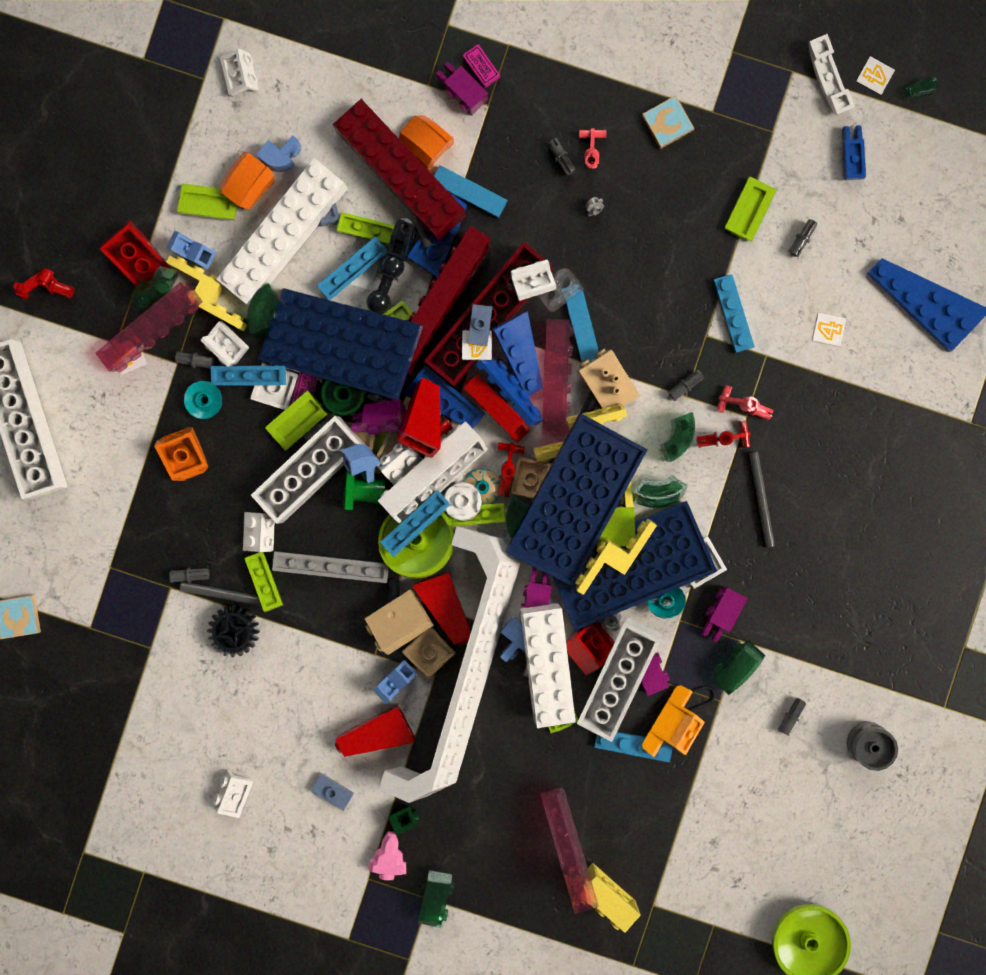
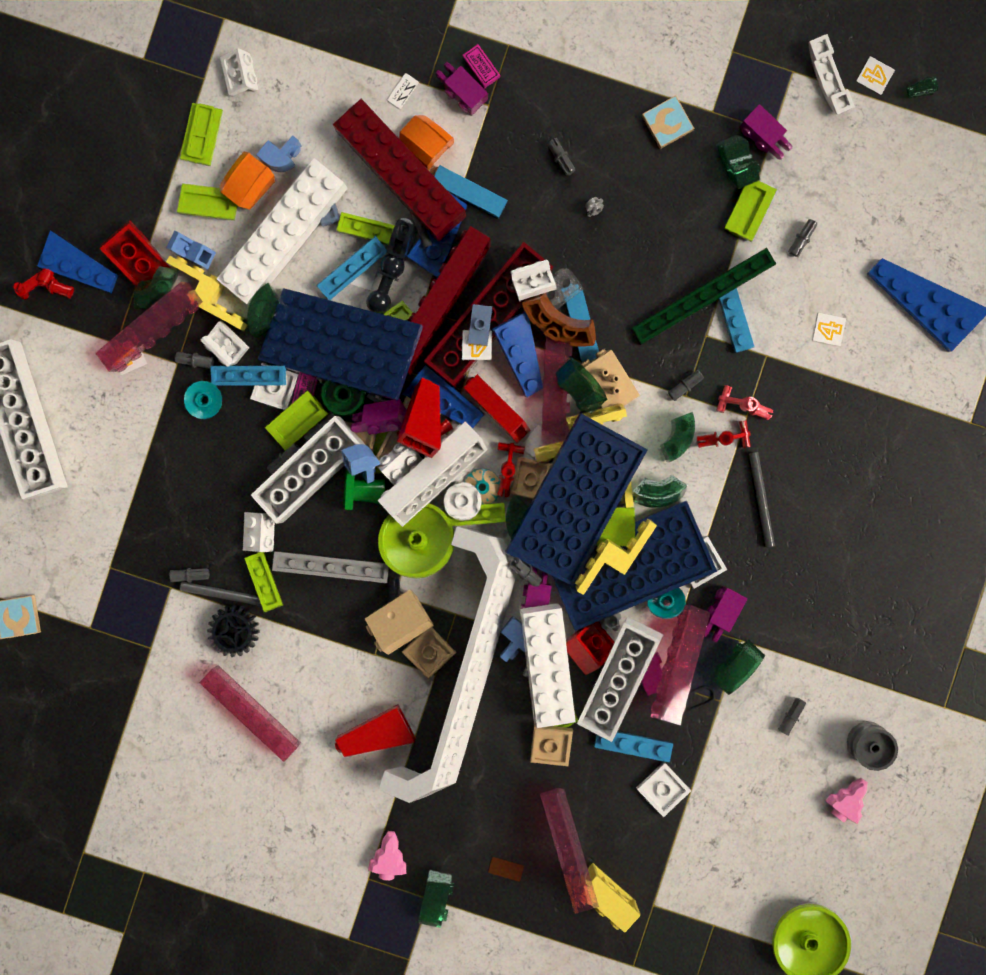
(74, 264): none -> blue wing
(182, 454): orange slope -> none
(201, 134): none -> lime piece
(232, 794): white bracket -> none
(250, 712): none -> clear pink brick
(283, 457): none -> dark grey axle
(332, 791): sand blue plate -> none
(394, 681): medium blue brick -> none
(396, 820): dark green brick -> none
(403, 91): none -> white sticker
(415, 523): dark azure plate -> none
(445, 605): red slope -> none
(506, 869): none -> reddish brown sticker
(511, 390): blue wing -> none
(525, 572): none -> dark grey axle
(551, 745): none -> tan tile
(557, 325): none -> dark orange brick
(581, 386): none -> clear green brick
(592, 155): coral pin -> none
(663, 789): none -> white tile
(674, 725): light orange plate -> none
(680, 665): none -> clear pink brick
(704, 296): none -> dark green tile
(738, 161): none -> clear green brick
(765, 132): none -> magenta hinge
(848, 802): none -> bright pink rock
(853, 154): blue hinge -> none

